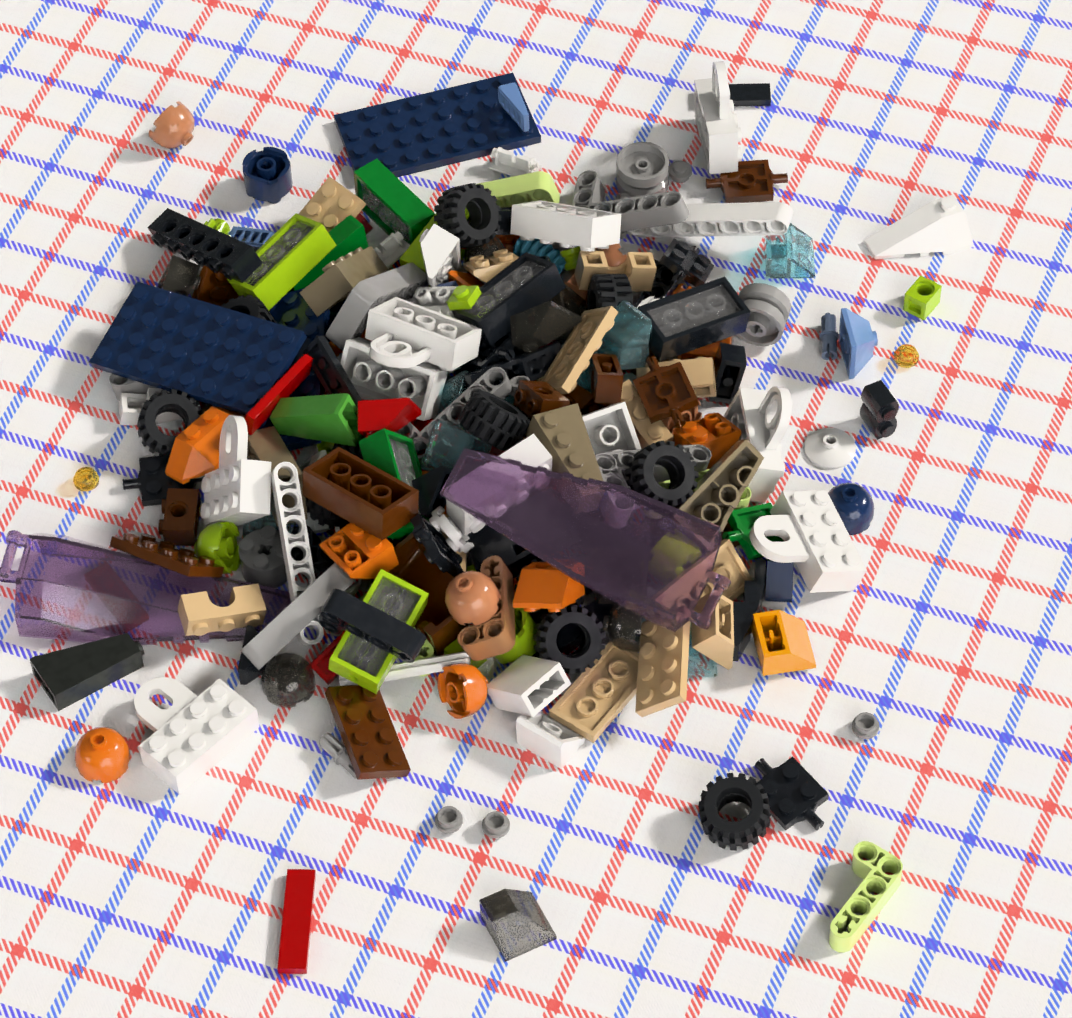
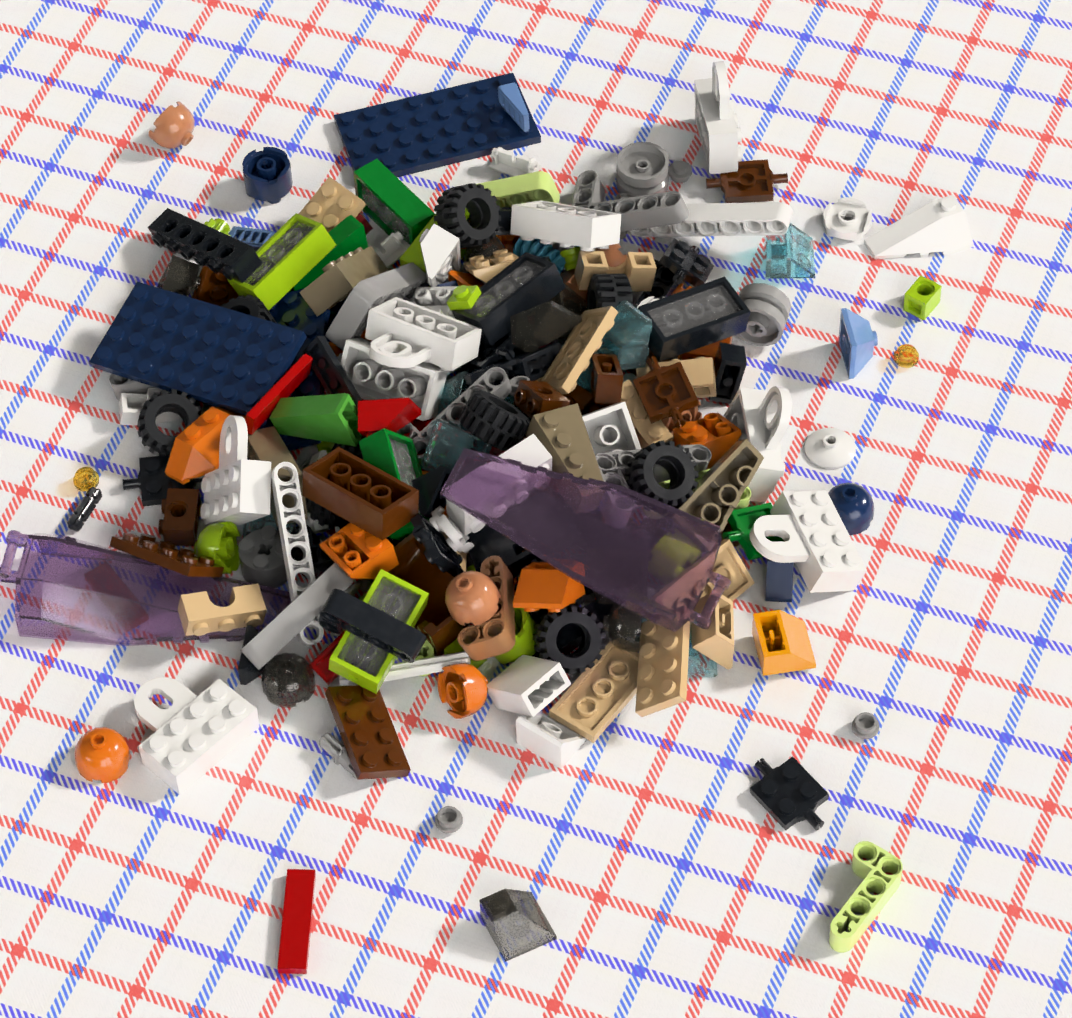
(84, 509): none -> black axle
(86, 668): pearl dark grey slope -> none
(495, 824): light grey plate -> none
(734, 790): black tyre -> none
(744, 611): black slope -> none
(750, 94): black tile -> none
(829, 336): sand blue axle -> none
(849, 230): none -> white plate
(879, 409): black brick -> none

